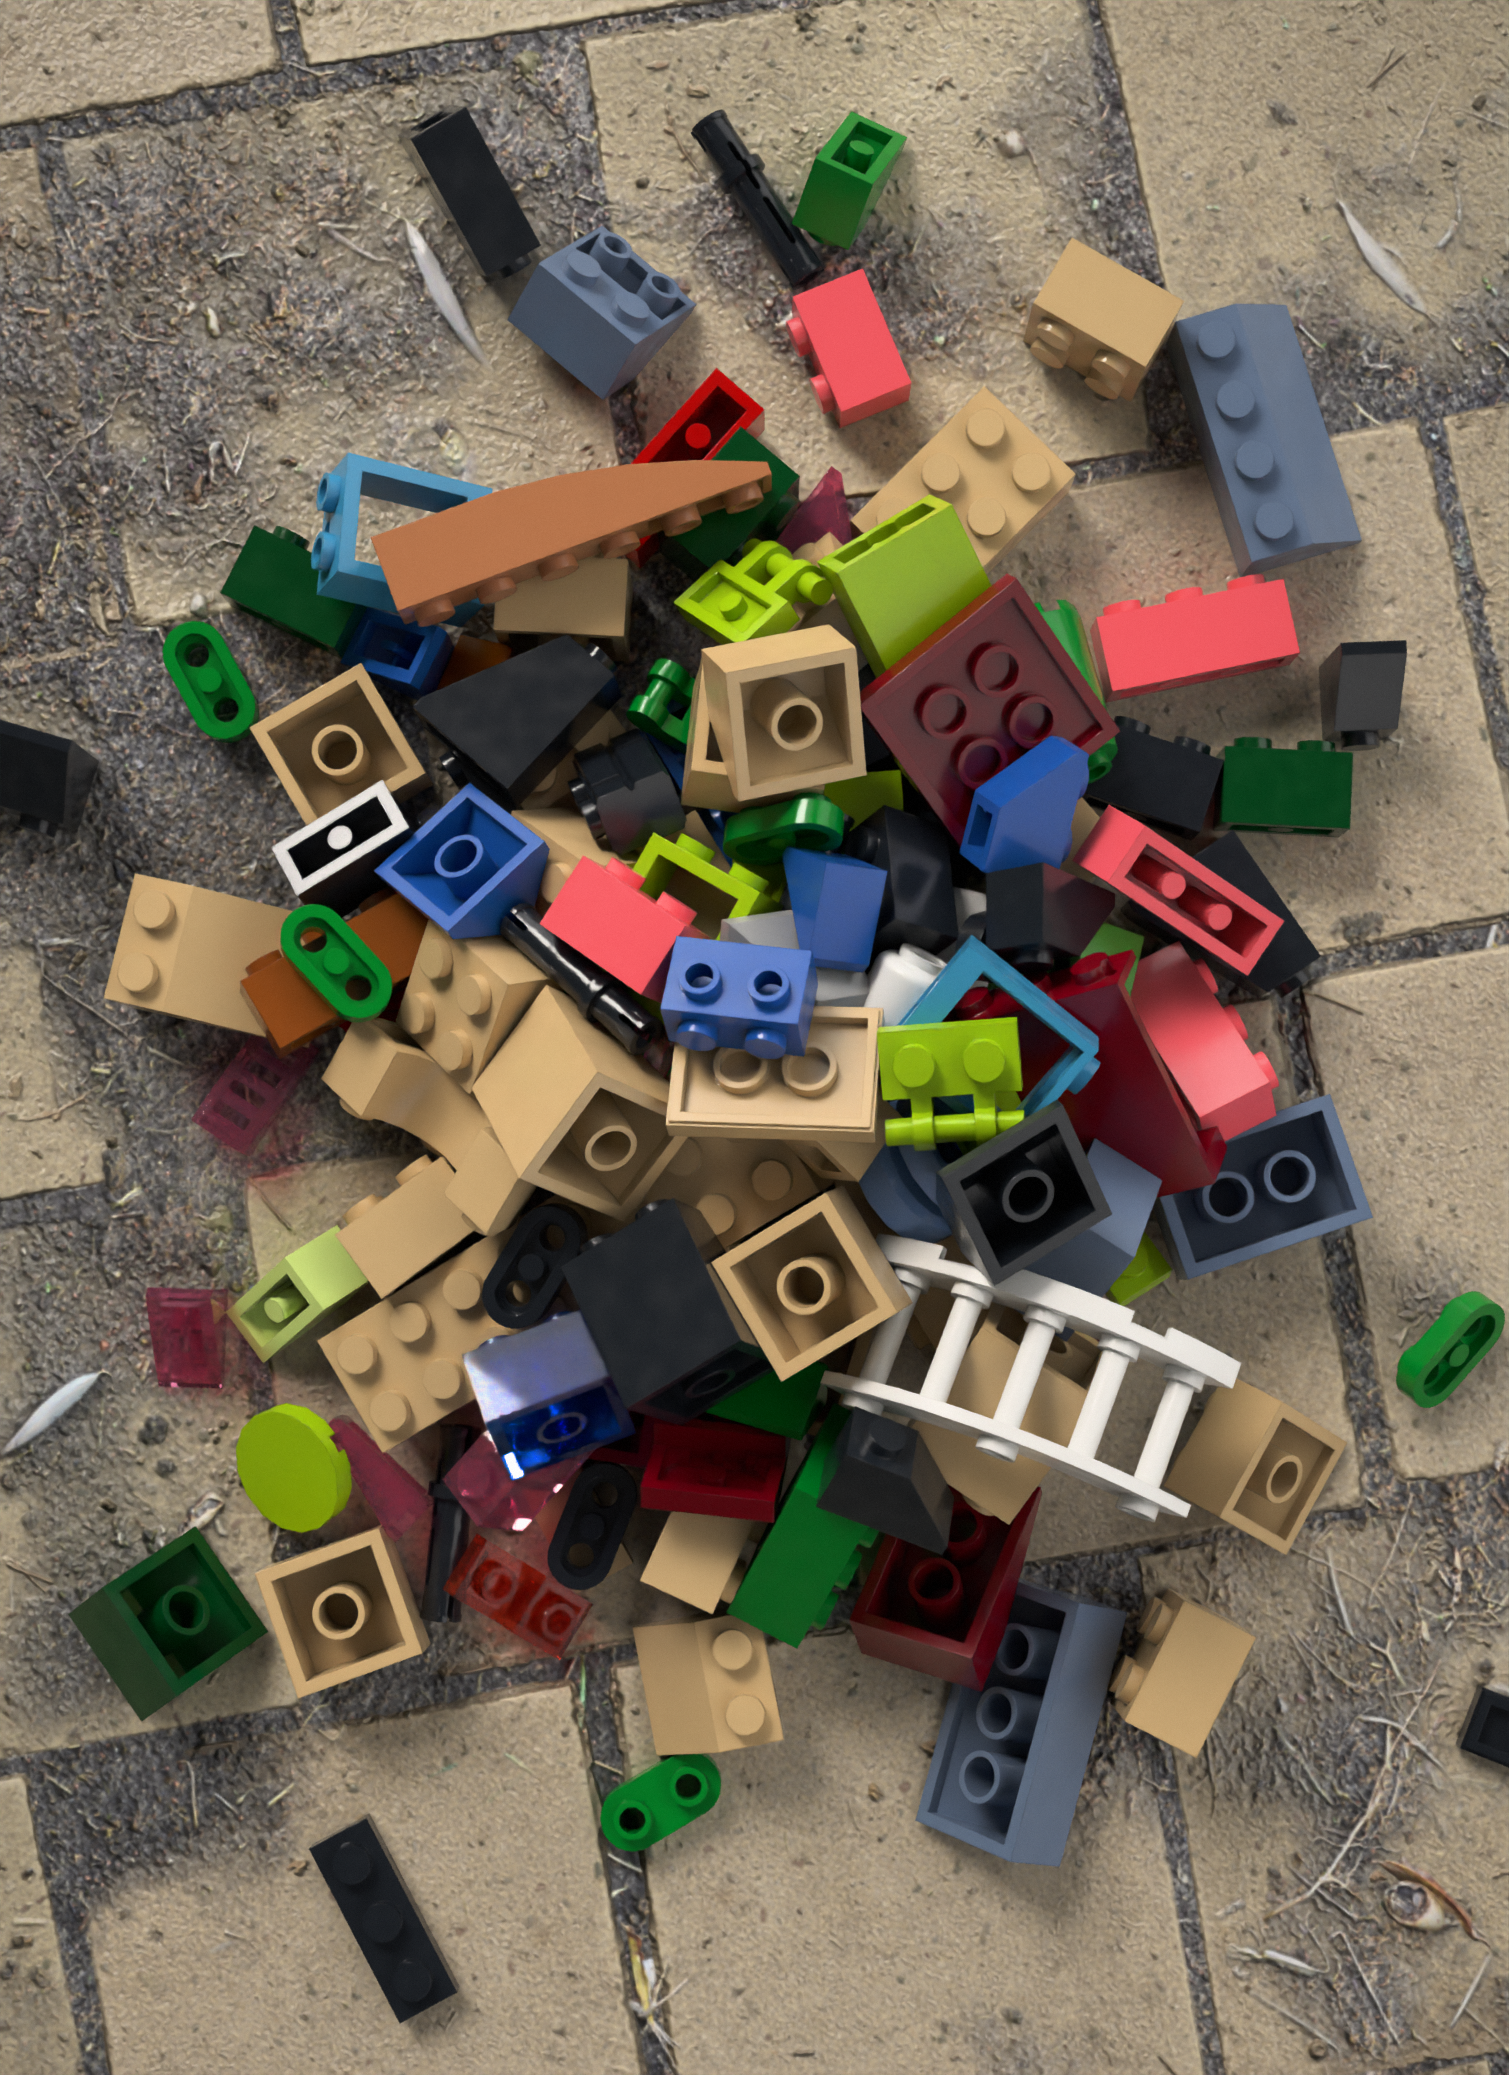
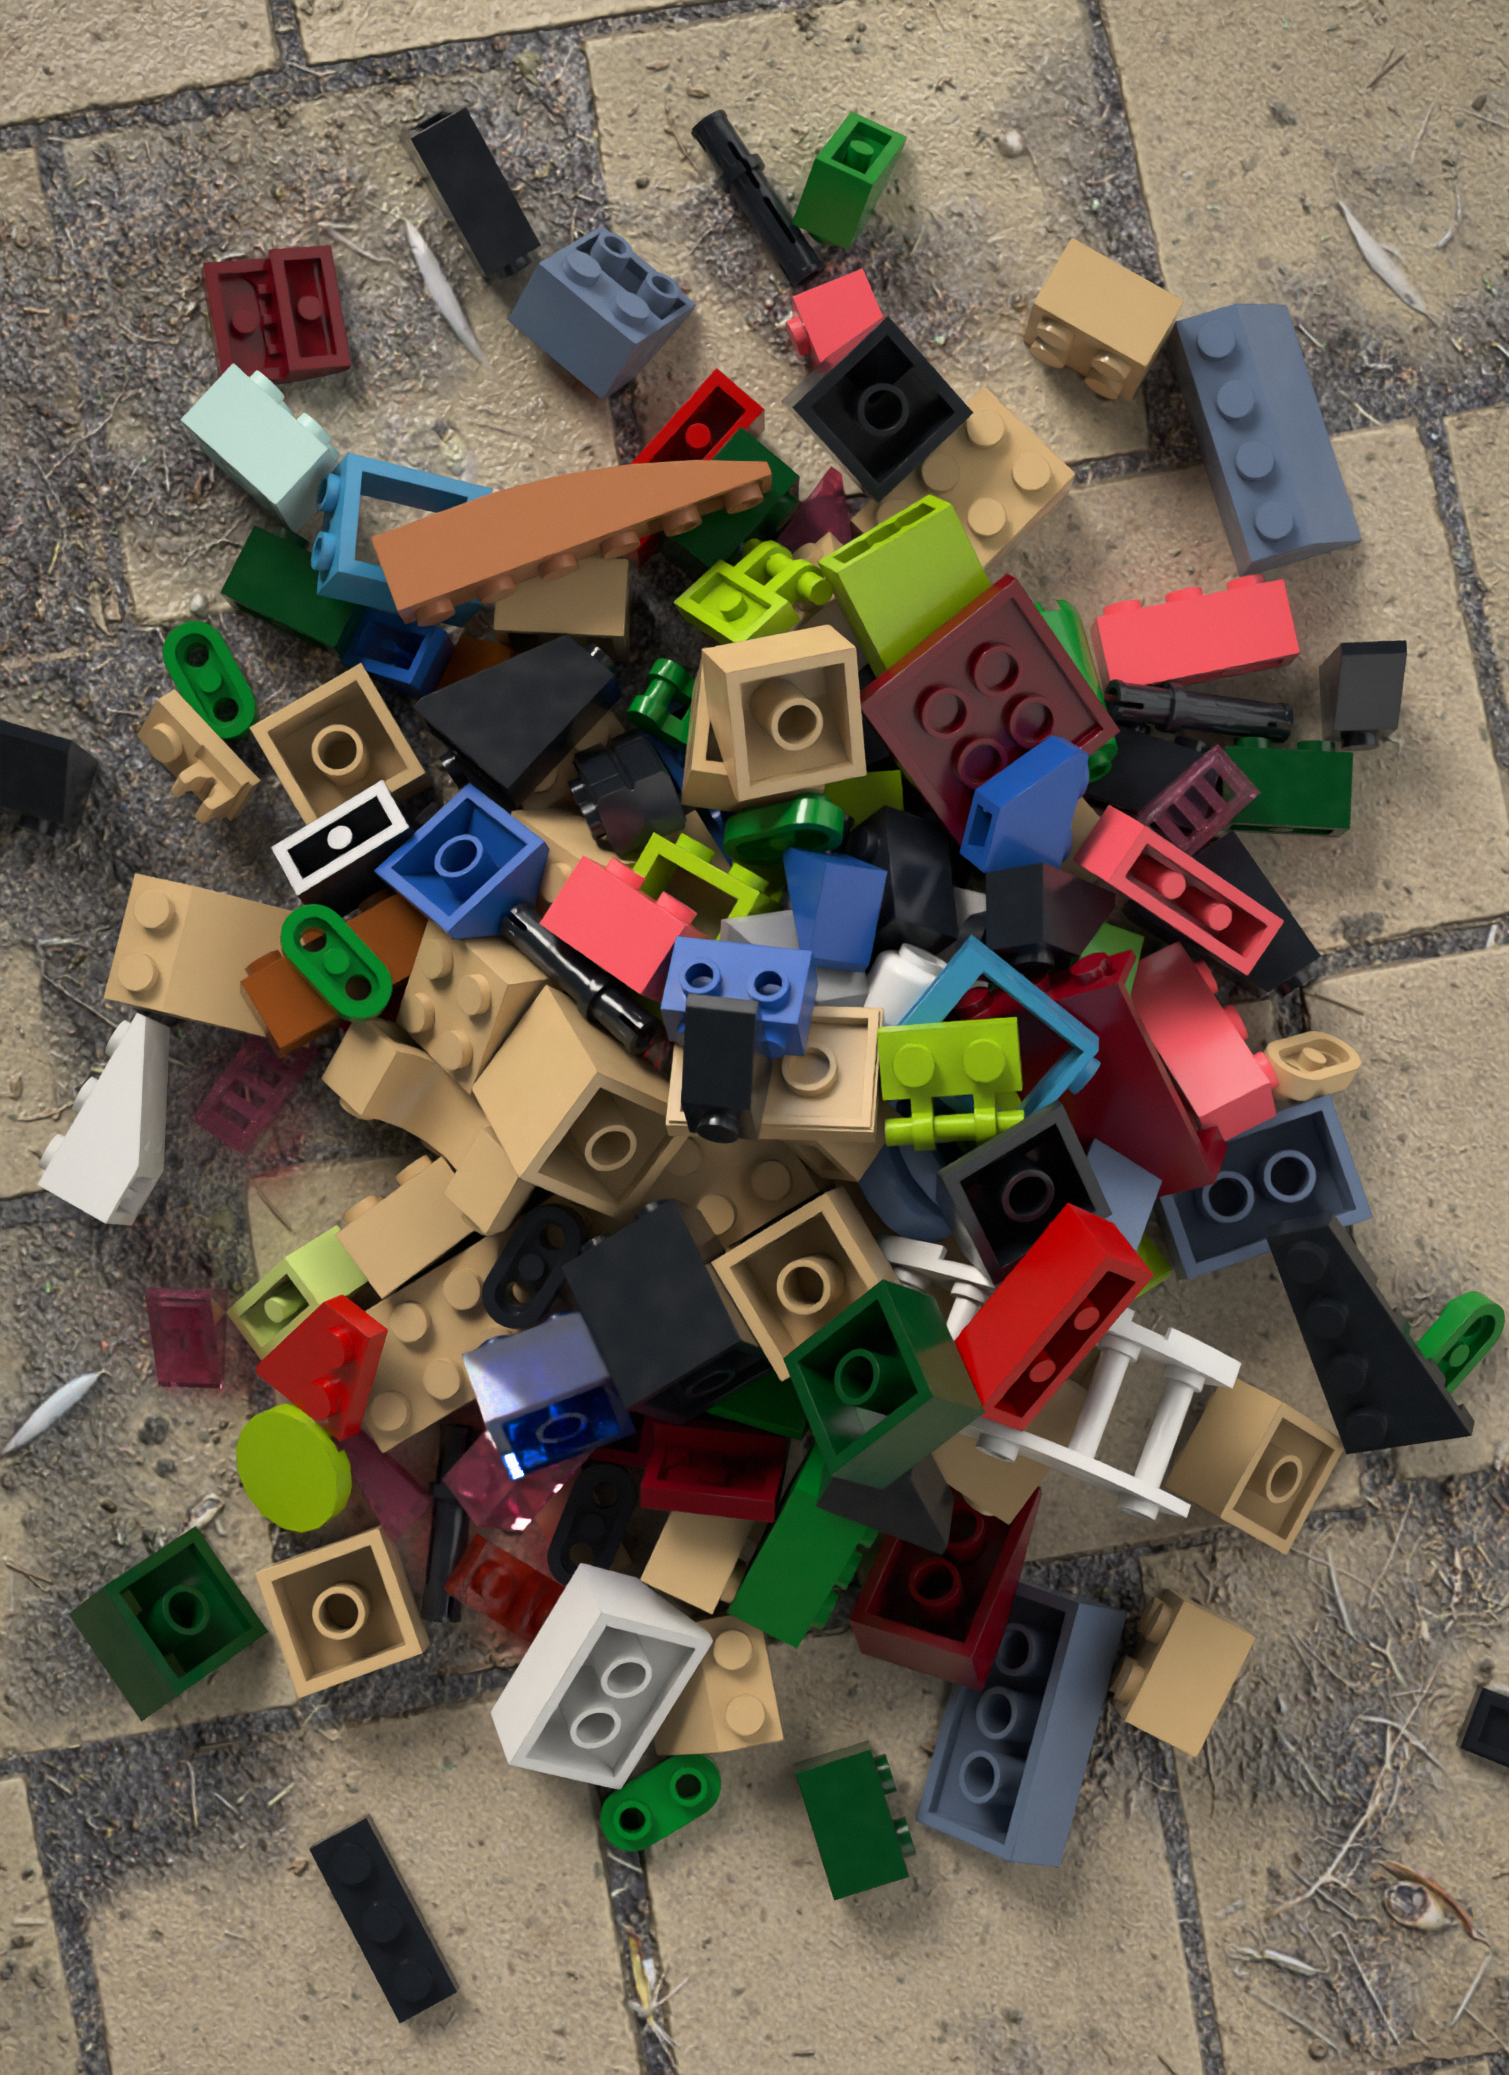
(119, 1134): none -> white slope
(197, 759): none -> tan plate
(262, 445): none -> light aqua brick
(277, 315): none -> dark red slope
(329, 1365): none -> red wing
(598, 1679): none -> white slope
(724, 1068): none -> black slope
(853, 1820): none -> dark green brick
(877, 407): none -> black slope
(882, 1385): none -> dark green brick
(1049, 1314): none -> red brick
(1174, 793): none -> clear pink slope
(1175, 708): none -> black pin
(1311, 1066): none -> tan plate
(1360, 1346): none -> black wing

